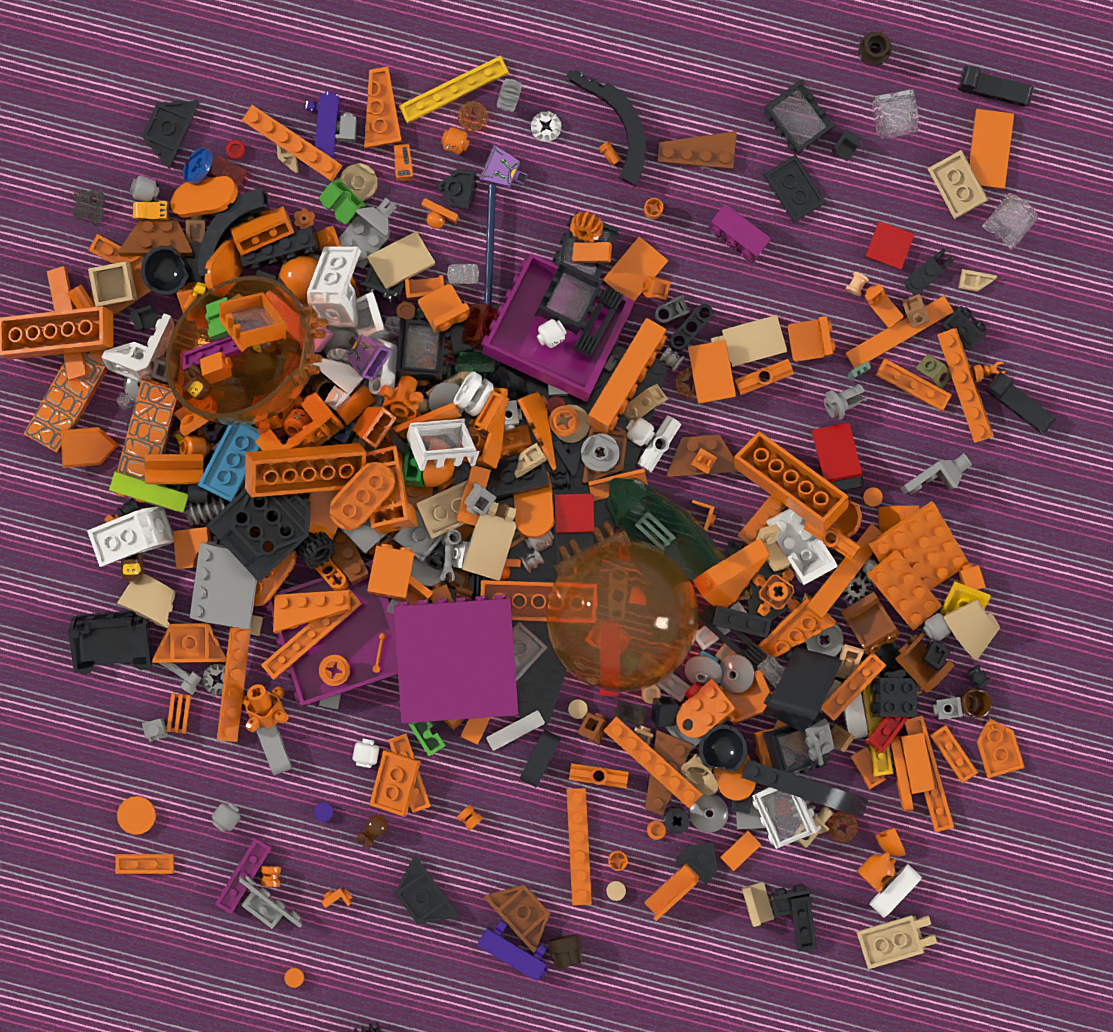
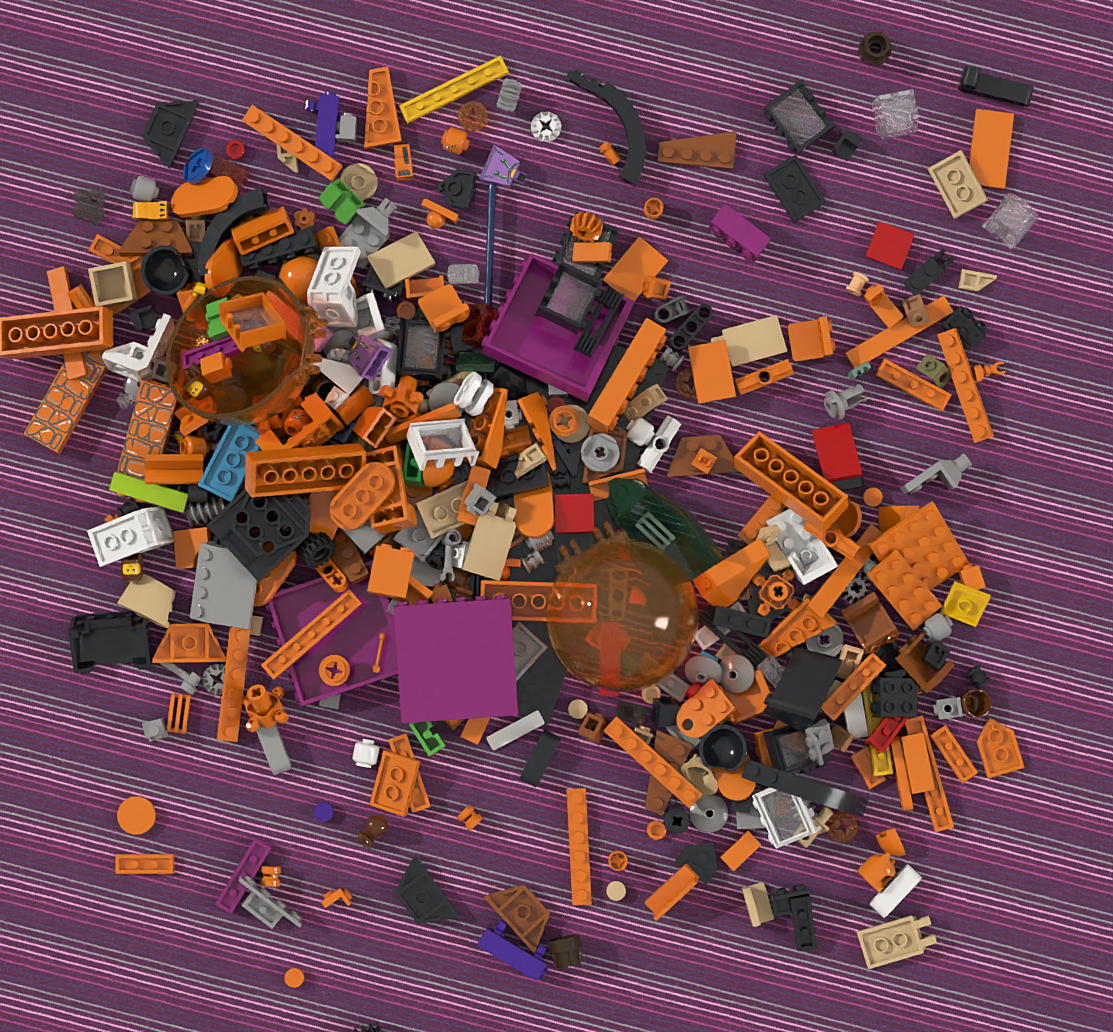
(85, 447): orange tile -> none
(226, 817): light grey head -> none
(303, 608): orange wing -> none
(398, 441): black tile -> none
(491, 411): orange tile -> none
(551, 333): white head -> none
(611, 362): light grey tile -> none
(611, 777): orange piece -> none
(710, 517): orange bracket -> none
(972, 627): tan slope -> none
(1019, 403): black beam -> none

